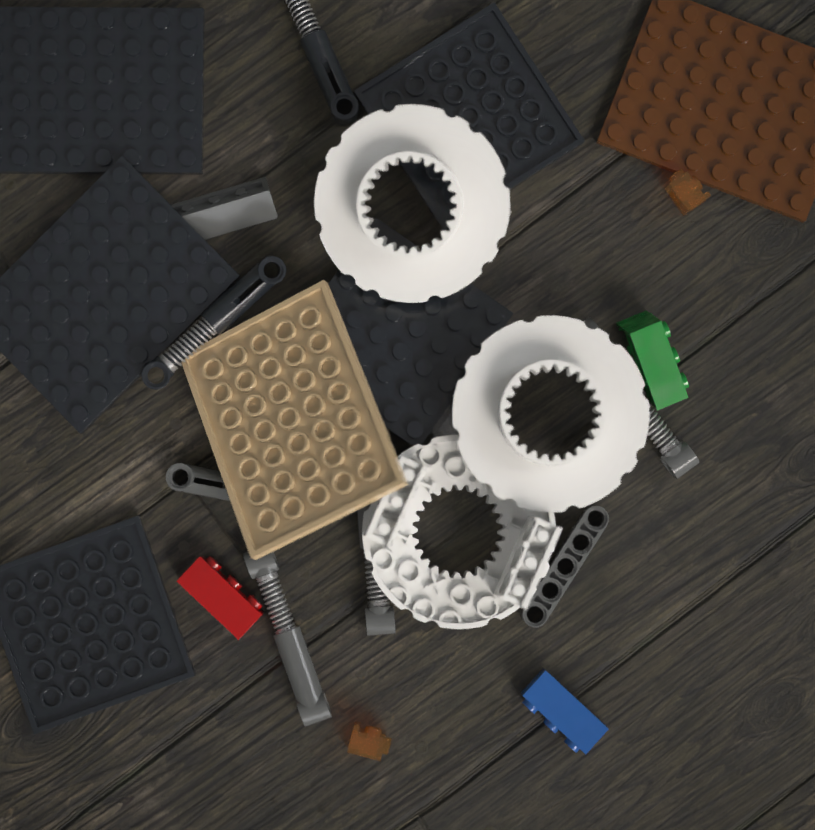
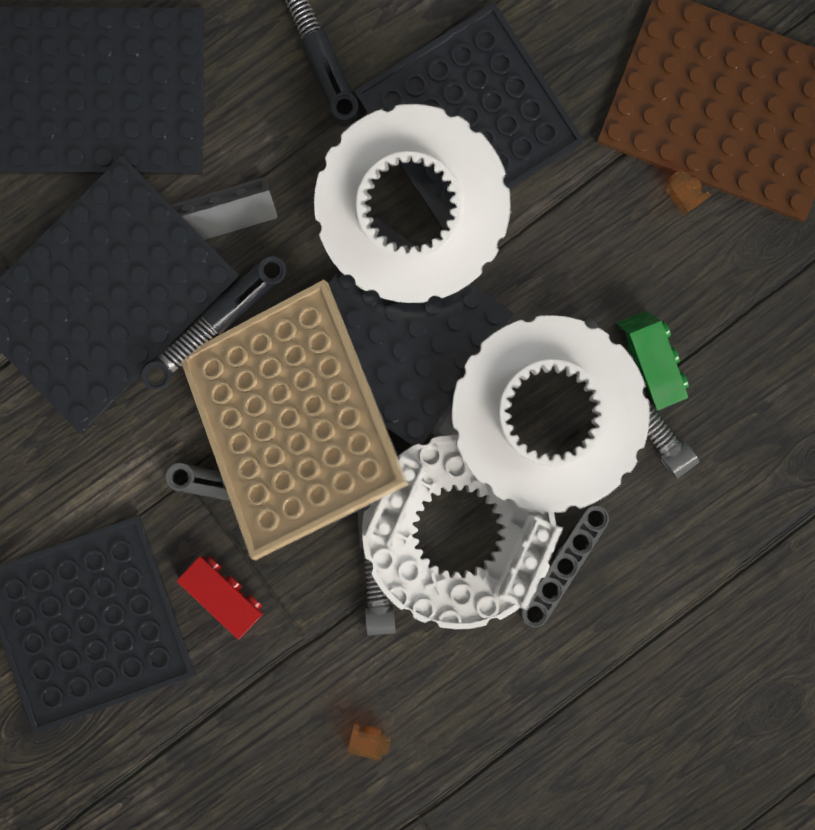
(290, 642): dark grey piece -> none
(563, 712): blue brick -> none

